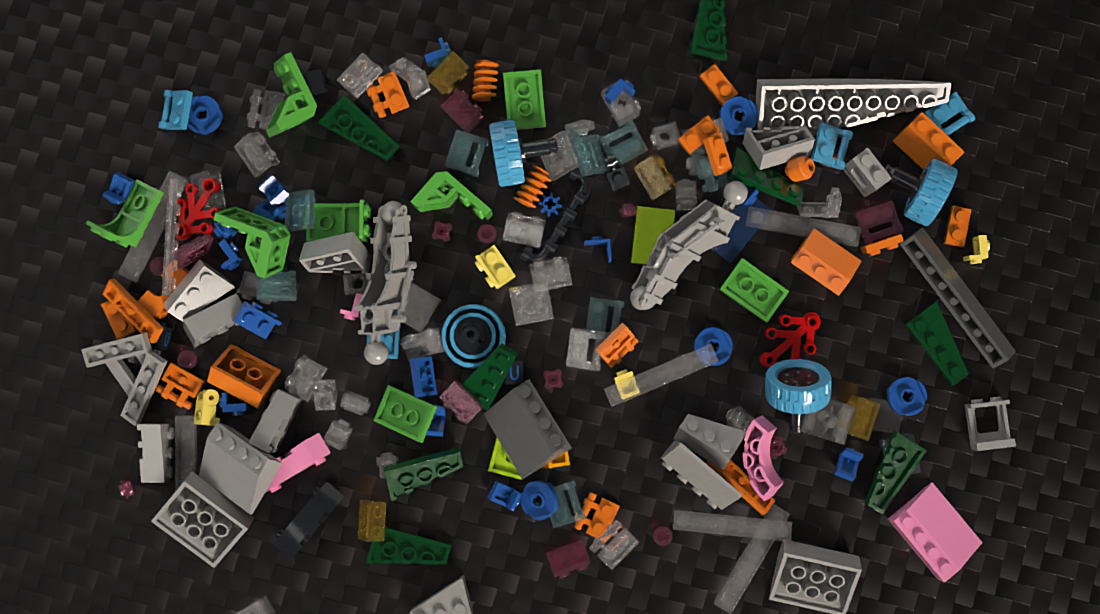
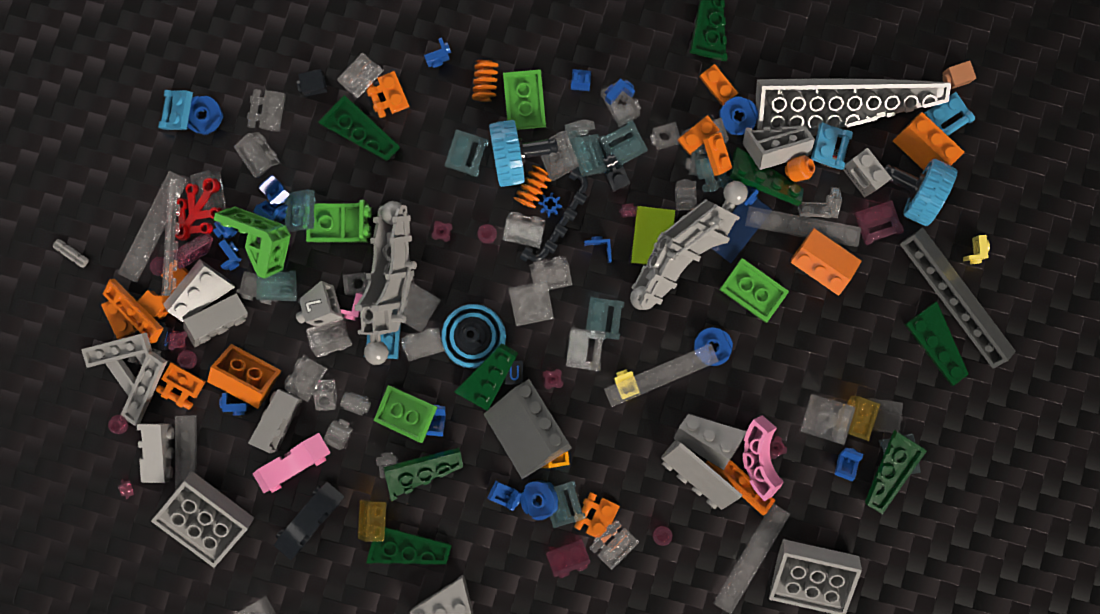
(70, 253): none -> light grey axle
(118, 424): none -> clear pink plate
(119, 189): blue bracket -> none
(133, 216): bright green bracket -> none
(176, 340): none -> clear pink plate
(206, 408): light yellow leg -> none
(237, 467): light grey slope -> none
(255, 320): blue bracket -> none
(300, 103): bright green bracket -> none
(319, 305): none -> light grey torso
(329, 337): none -> clear bracket
(336, 253): light grey wedge -> none
(412, 75): clear bracket -> none
(423, 376): blue bracket -> none
(433, 196): bright green bracket -> none
(448, 73): clear yellow bracket -> none
(461, 402): clear pink bracket -> none
(462, 111): clear pink bracket -> none
(495, 267): light yellow bracket -> none
(501, 463): lime tile -> none
(581, 80): none -> blue tile
(617, 345): orange plate -> none
(655, 176): clear yellow bracket -> none
(732, 525): clear plate -> none
(739, 418): clear head -> none
(793, 337): red plant -> none
(798, 389): dark azure wheel -> none
(890, 243): orange plate -> none
(916, 401): blue plate -> none
(936, 532): bright pink slope -> none
(957, 226): orange plate -> none
(959, 74): none -> nougat brick
(989, 440): light grey window -> none

